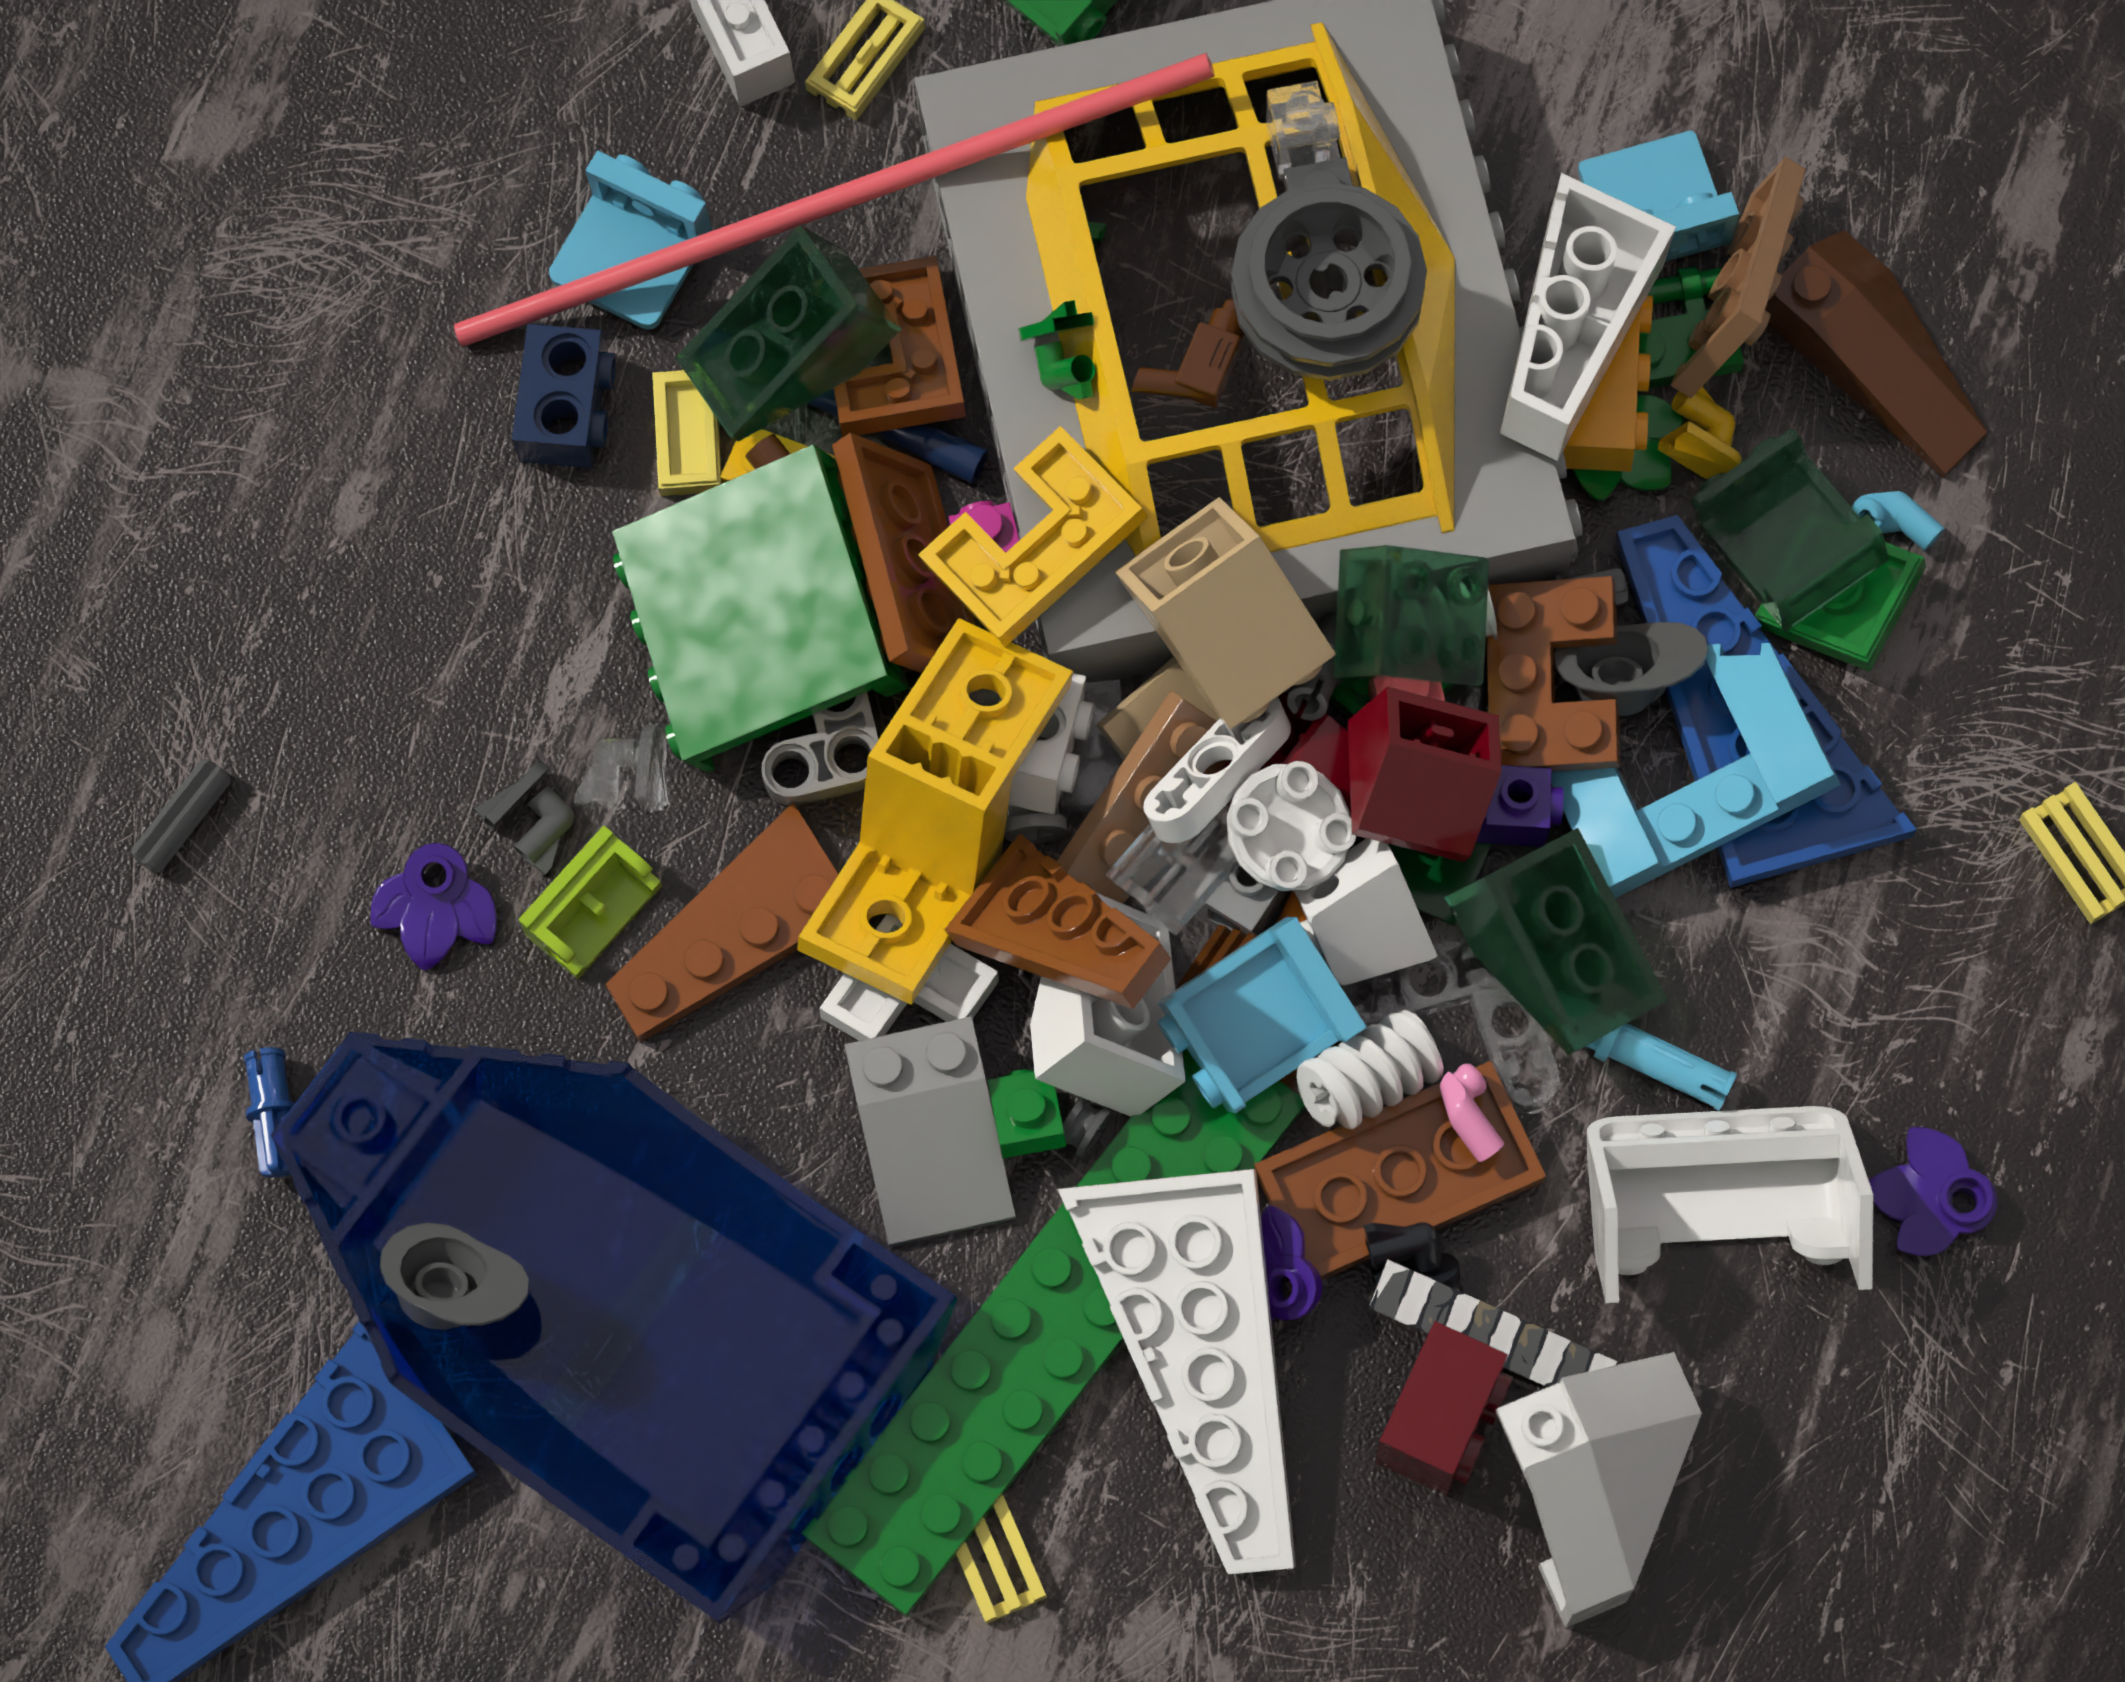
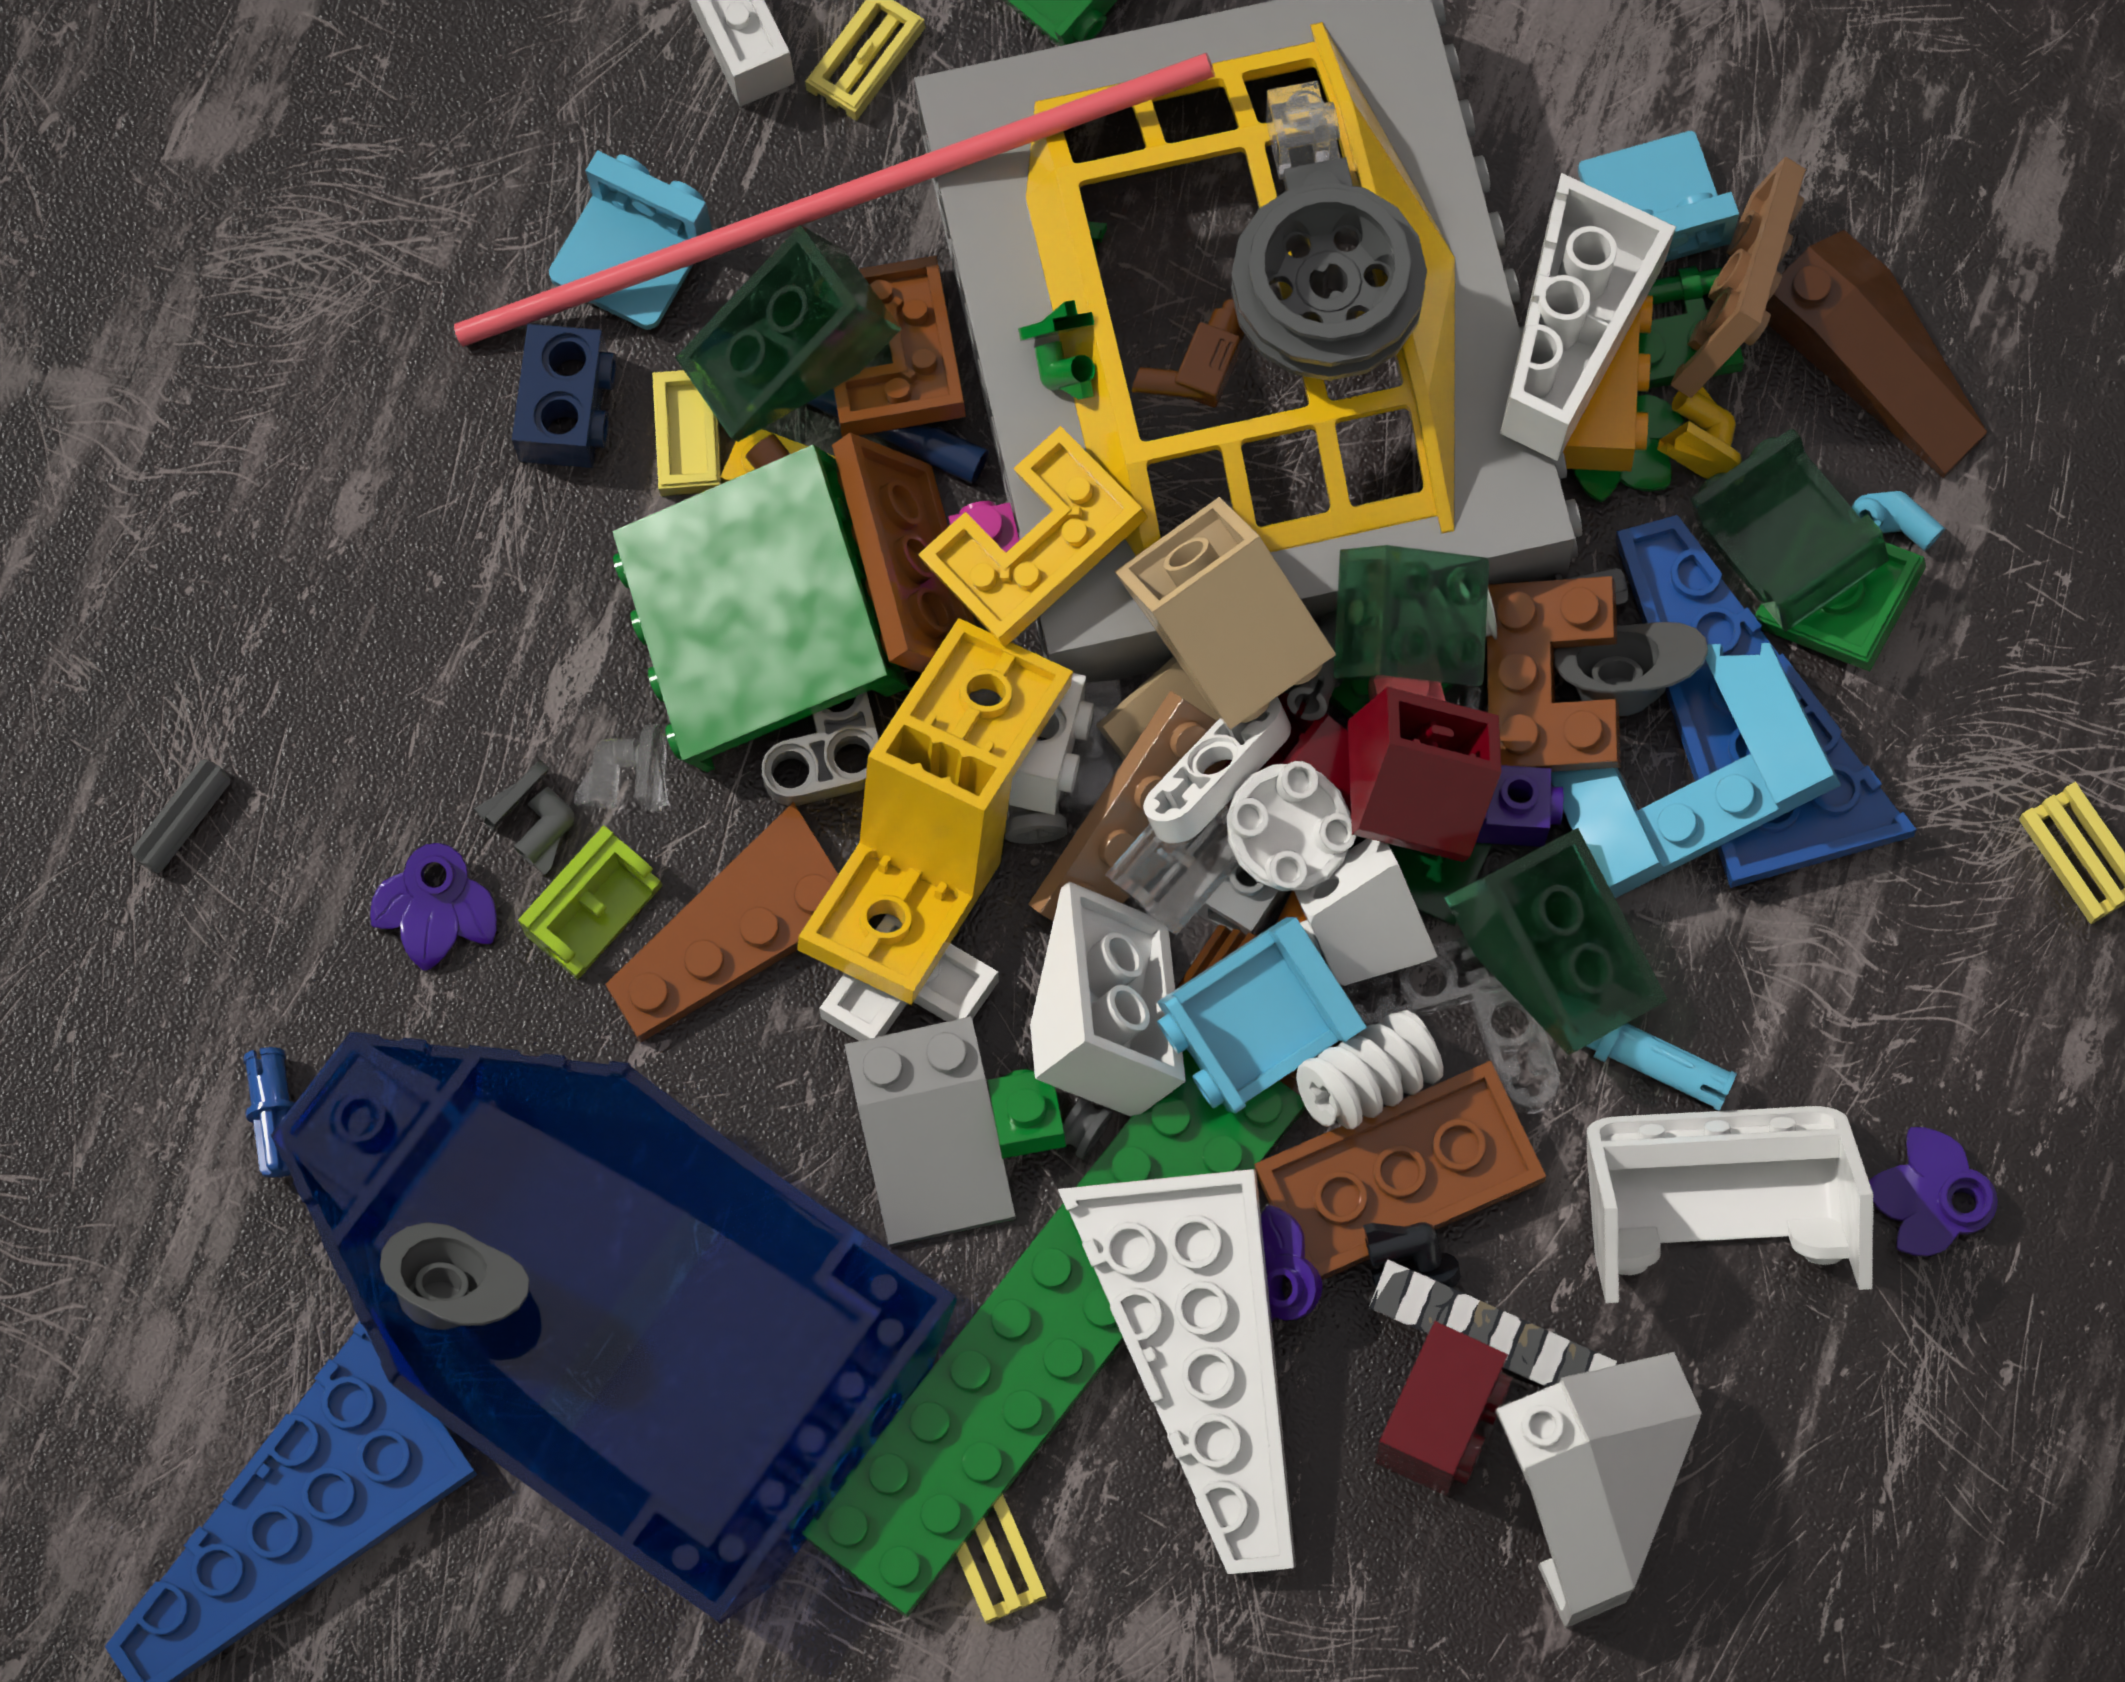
(1057, 928): dark orange wing -> none
(1464, 1114): bright pink arm -> none

